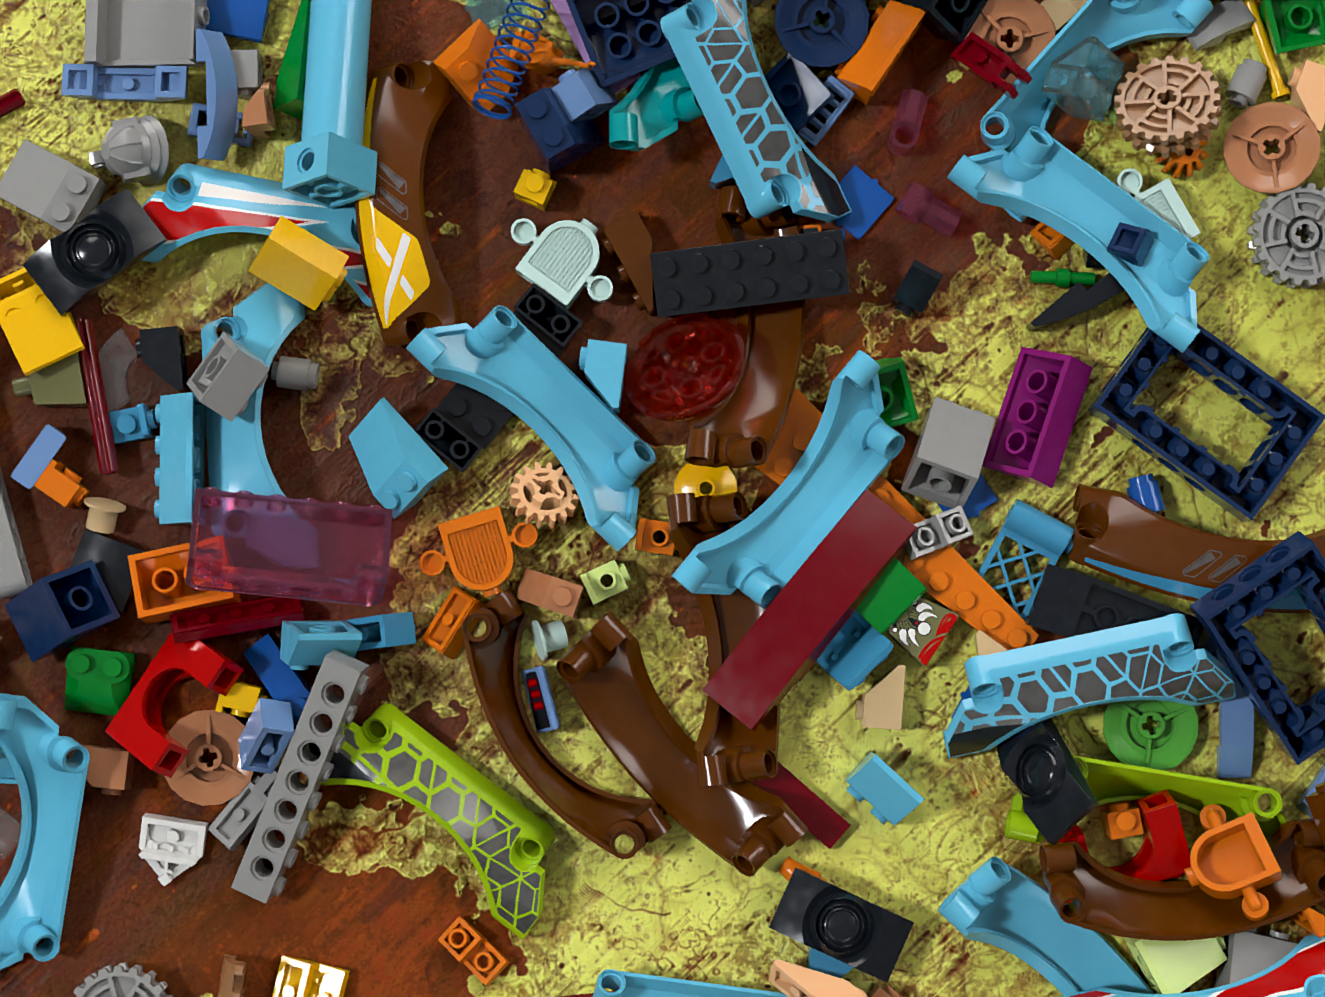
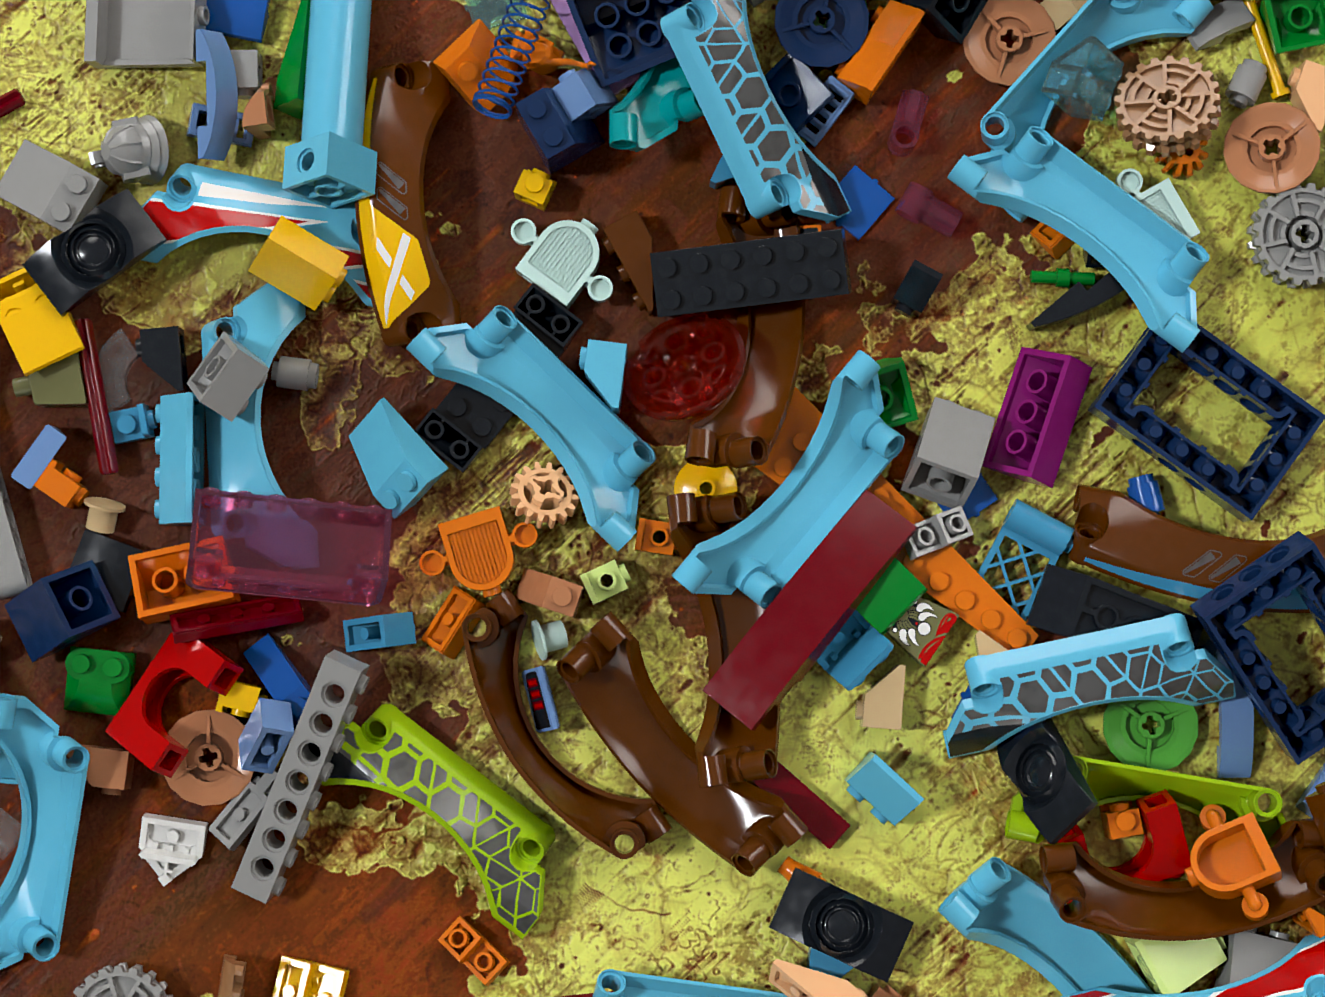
(125, 84): medium blue slope -> none
(309, 641): medium azure slope -> none
(989, 64): dark red hinge -> none
(1131, 243): dark blue slope -> none

